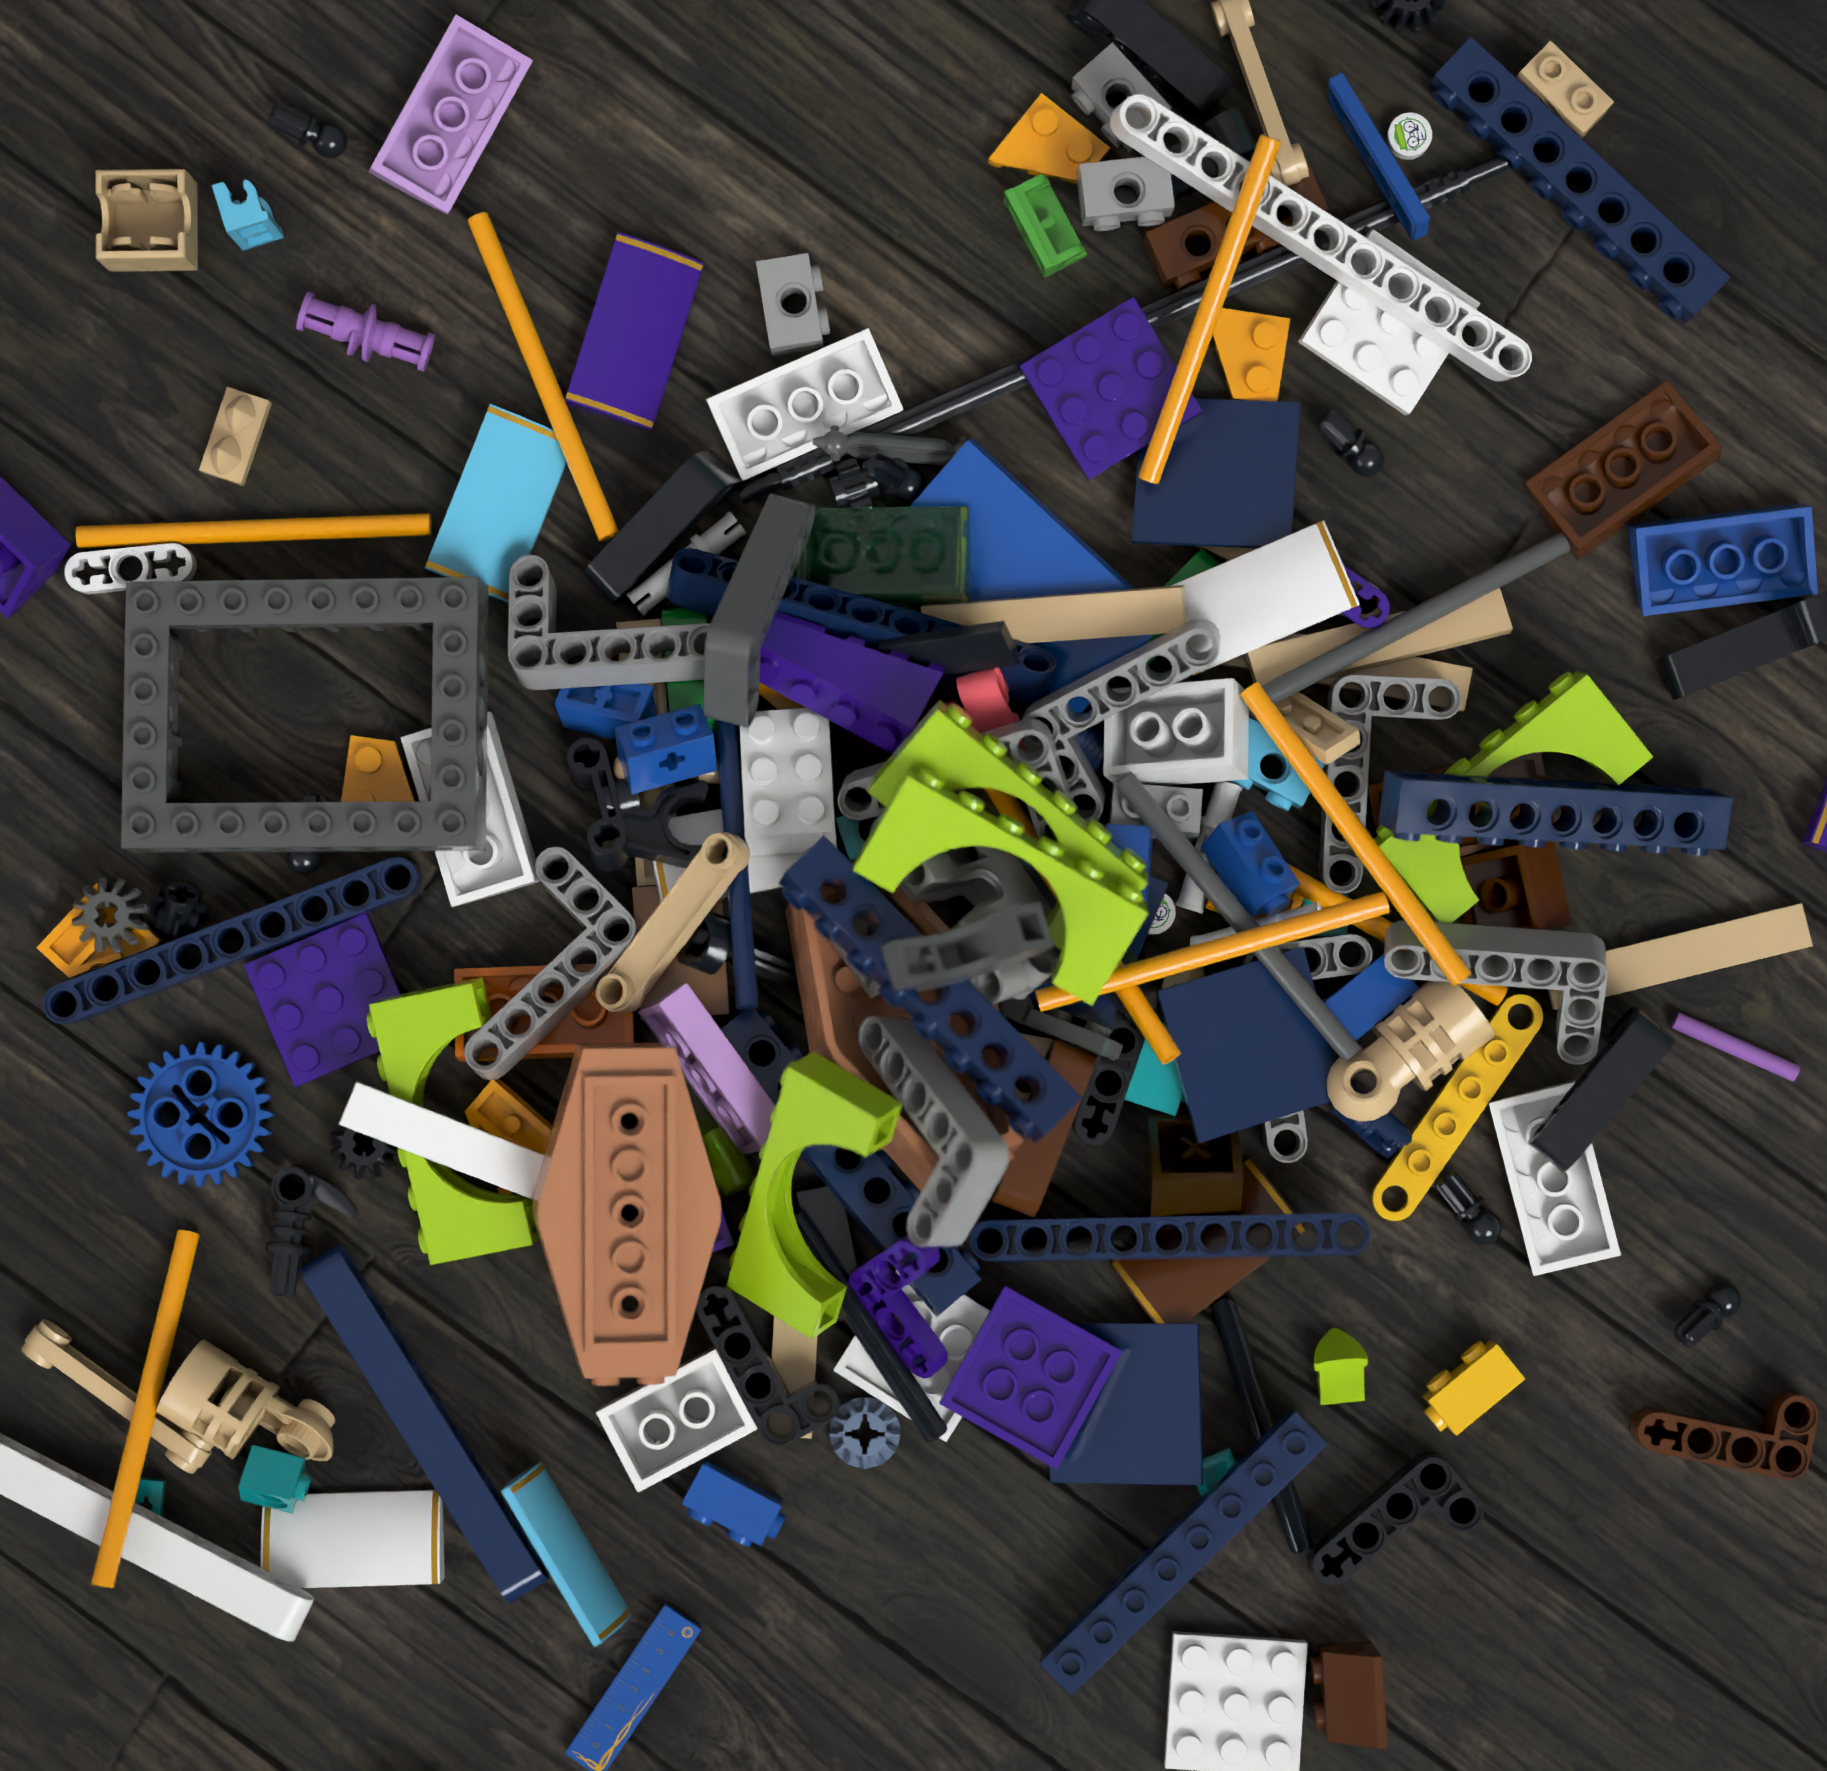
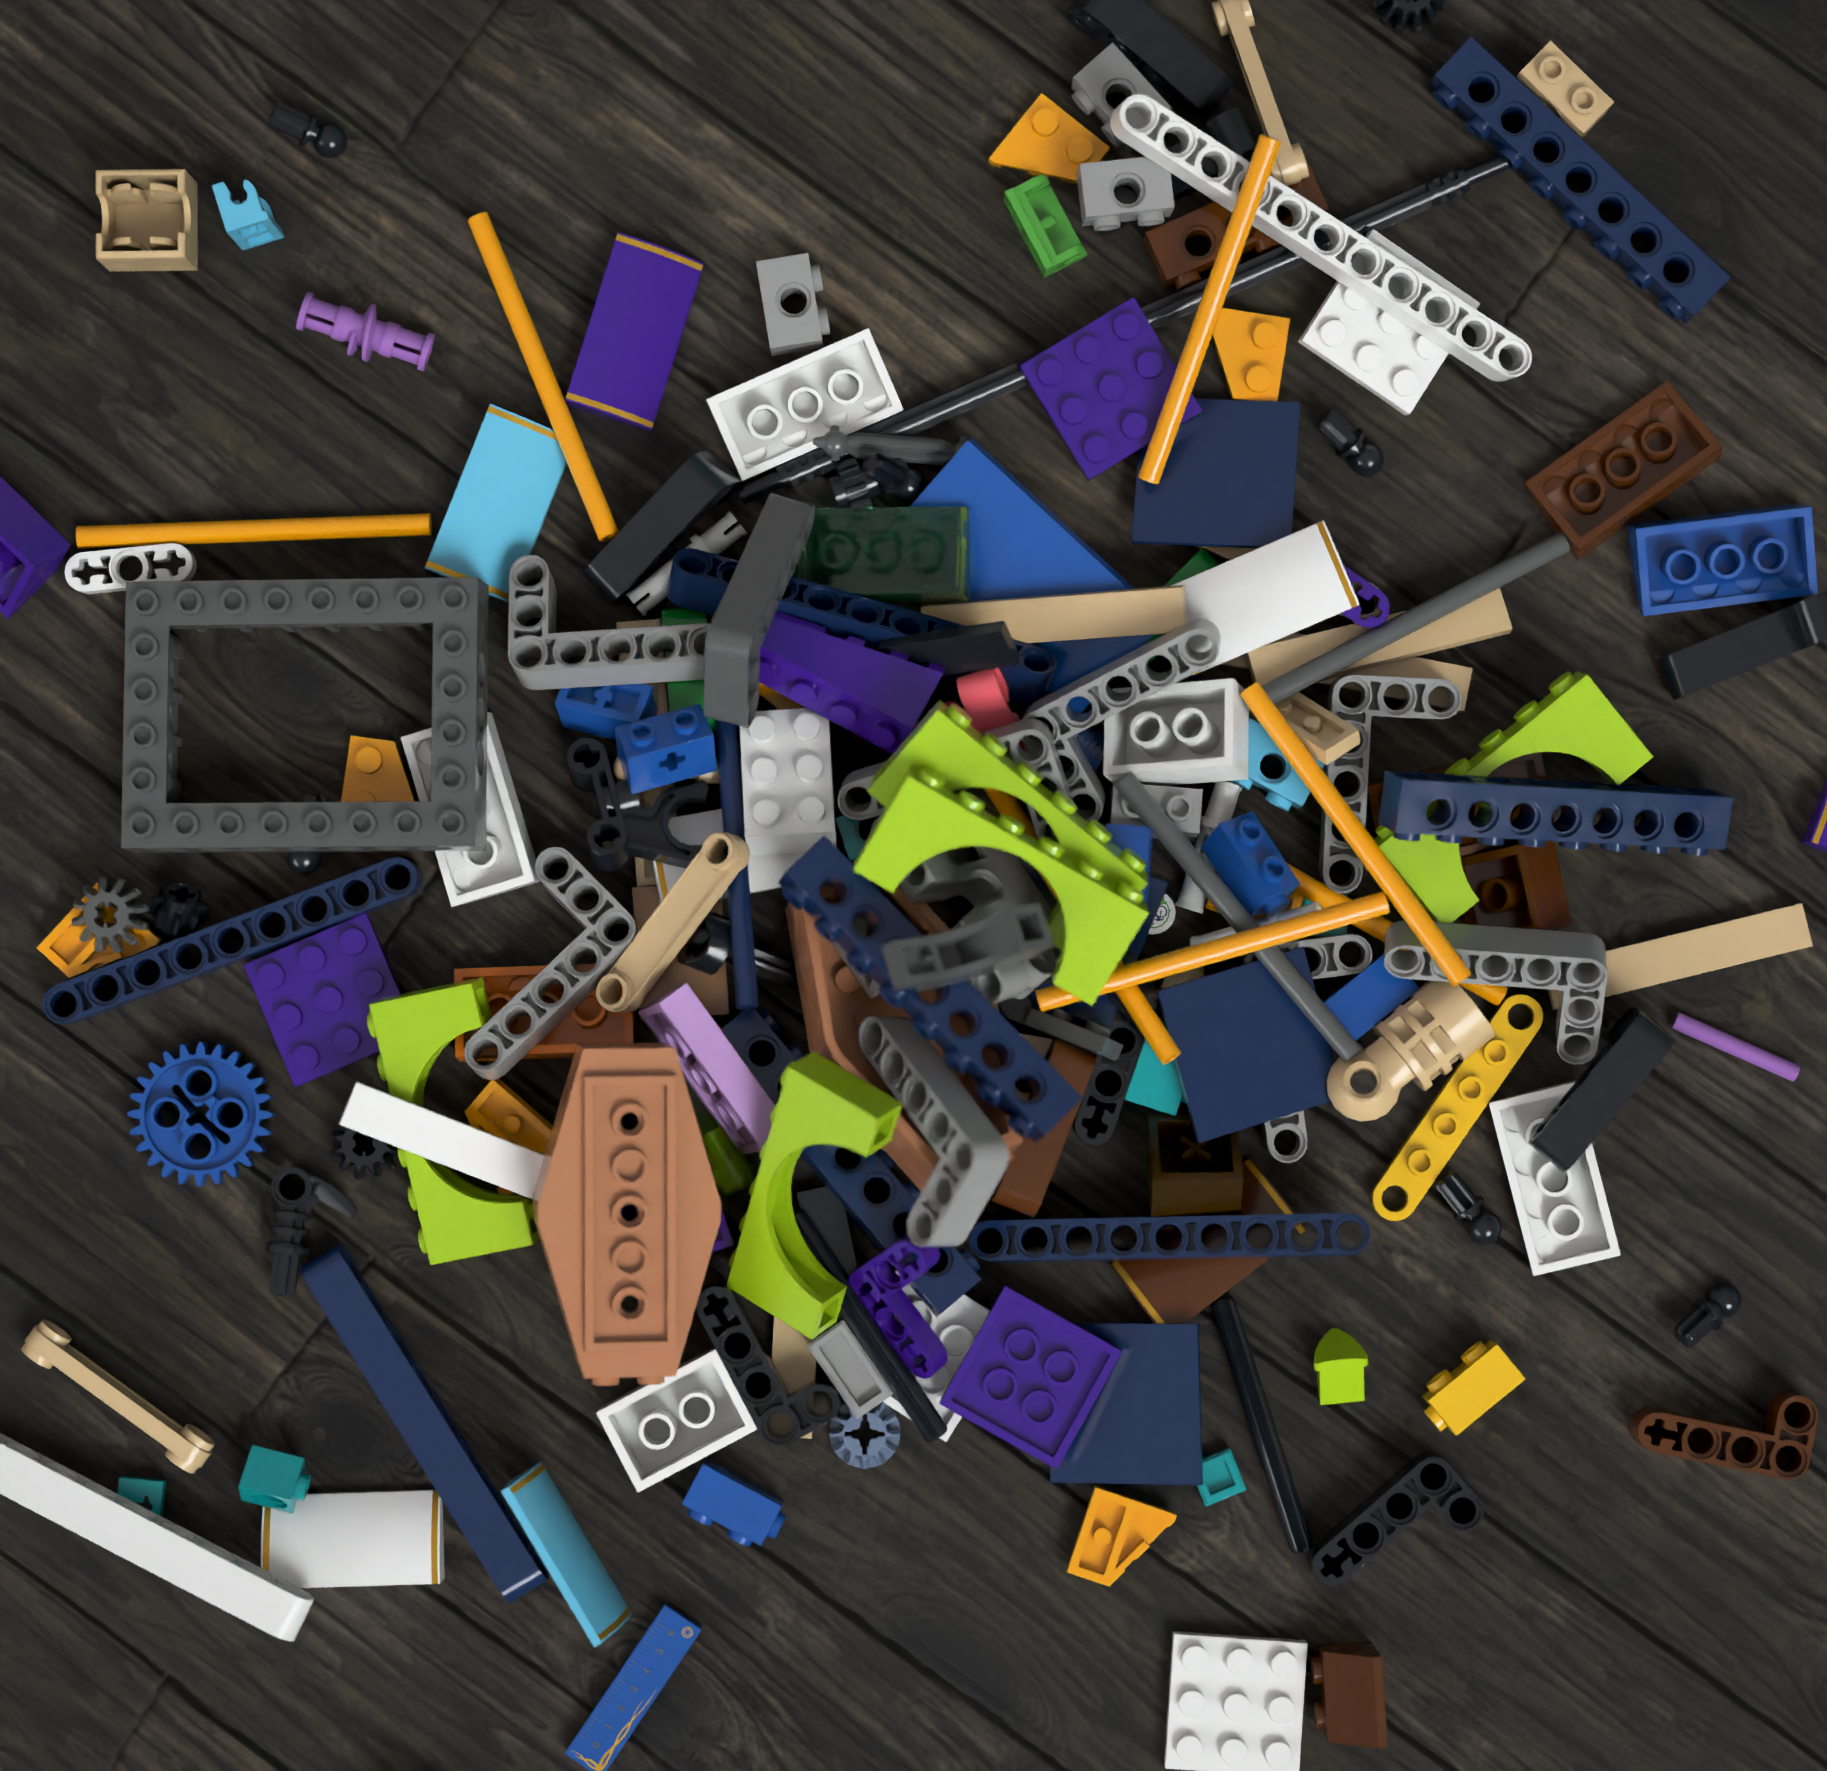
(145, 1409): light orange piece -> none
(235, 436): tan tile -> none
(245, 1406): tan cylinder -> none
(450, 115): lavender slope -> none
(850, 1368): none -> light grey tile
(1114, 1534): none -> light orange wing
(1183, 1550): dark blue brick -> none
(1377, 157): blue tile -> none
(1382, 1134): dark blue hinge -> none
(1409, 136): tile -> none

